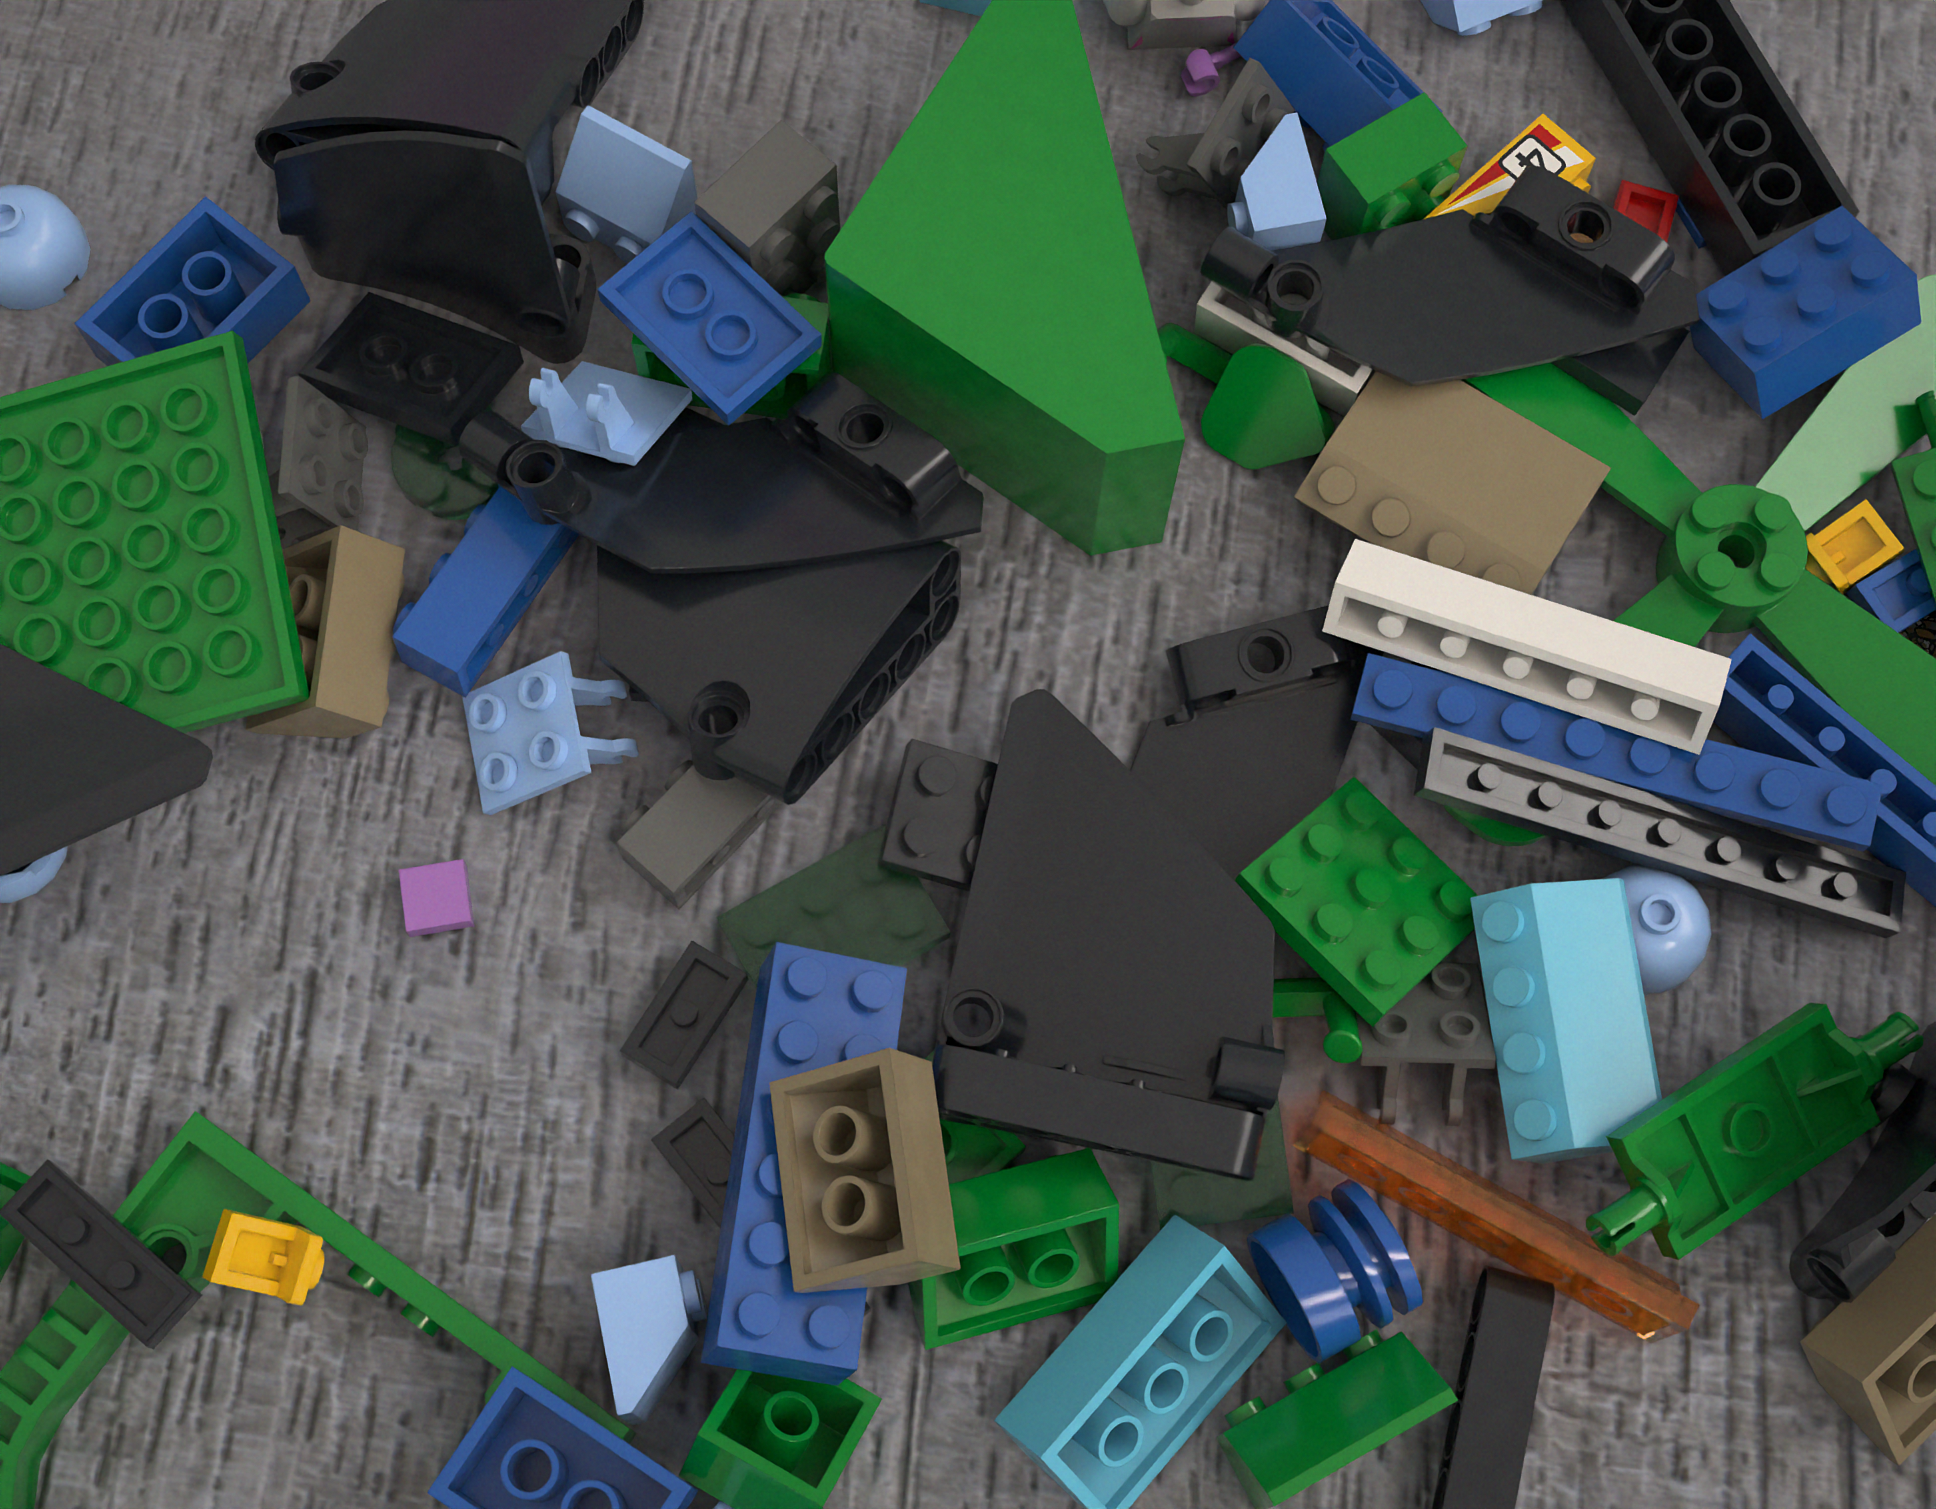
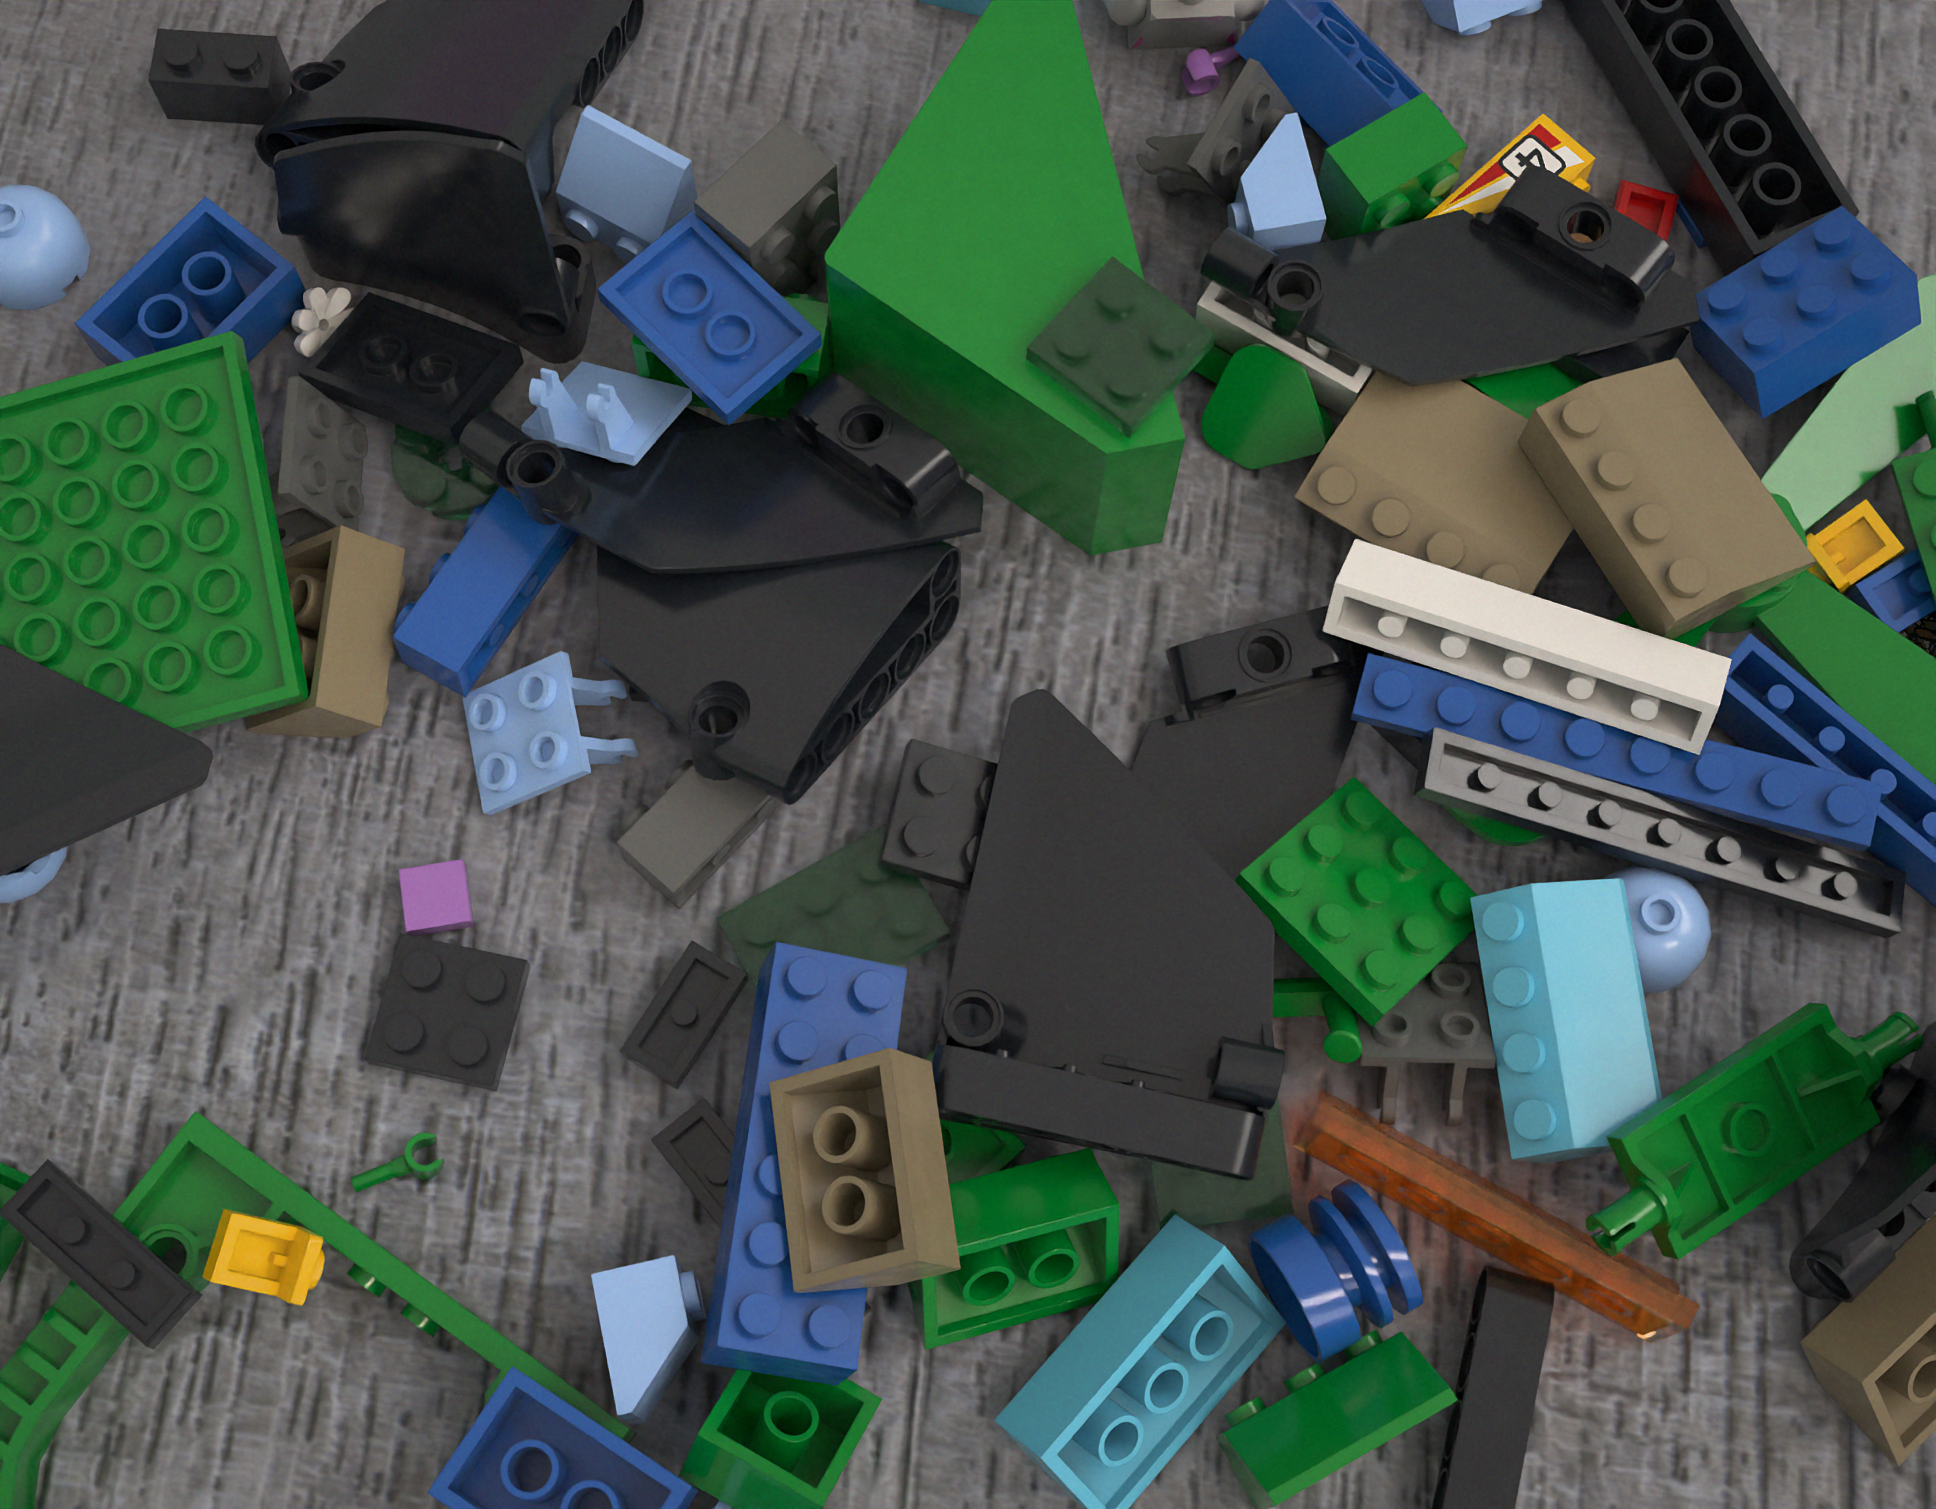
(219, 76): none -> black brick
(320, 318): none -> white plant
(401, 1165): none -> green hand
(448, 1012): none -> black plate
(1120, 346): none -> clear green plate
(1662, 497): none -> dark tan slope

